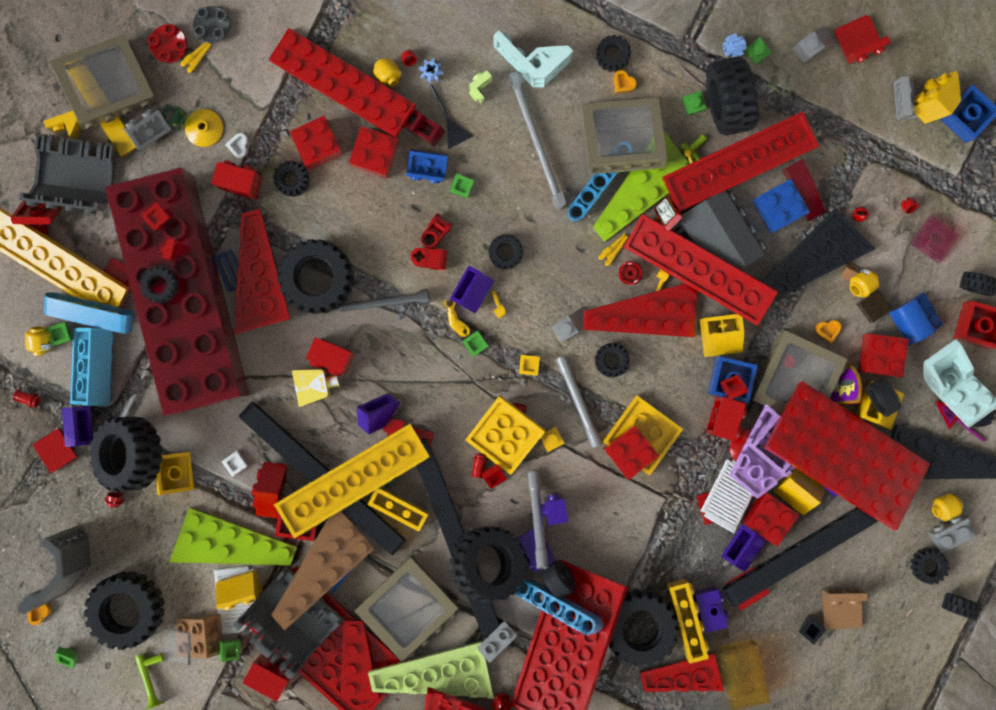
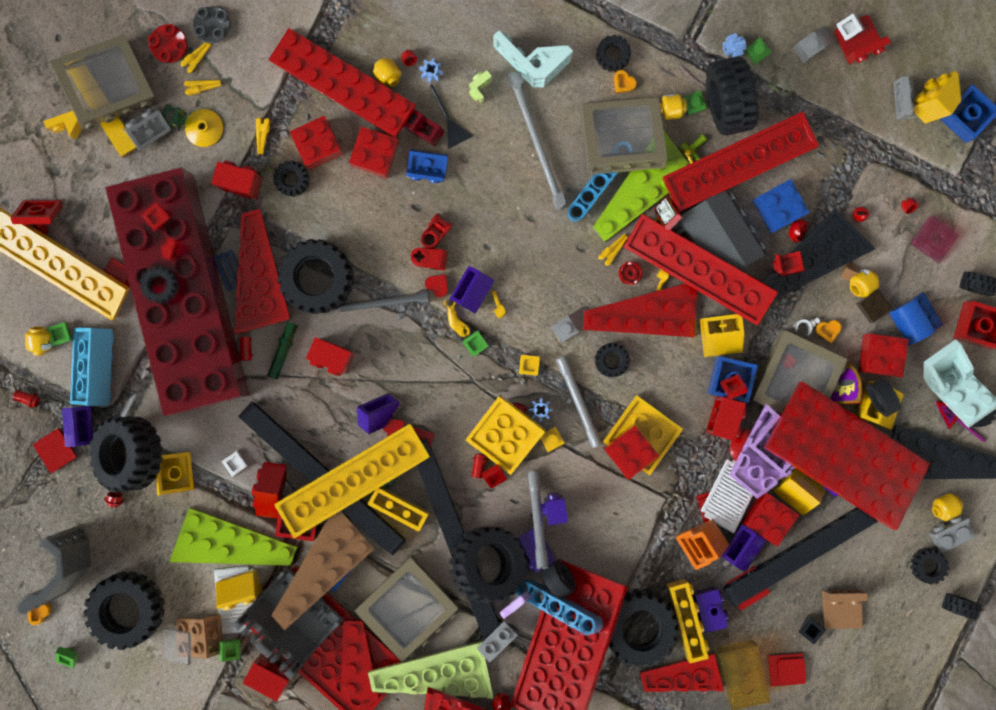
(72, 174): dark grey hinge -> none
(88, 312): beam -> none
(143, 665): lime piece -> none
(200, 85): none -> yellow piece
(238, 145): white tile -> none
(245, 349): none -> red pin
(262, 132): none -> yellow piece
(285, 342): none -> dark green pin
(313, 385): light yellow torso -> none
(437, 284): none -> red tile
(461, 186): bright green plate -> none
(505, 239): black tyre -> none
(515, 604): none -> lavender tile
(546, 409): none -> light blue gear
(672, 106): none -> yellow head
(703, 543): none -> orange plate
(787, 669): none -> red piece
(789, 263): none -> red bracket
(797, 230): none -> red plate
(806, 187): dark red slope -> none
(810, 324): none -> white piece
(850, 26): none -> white slope

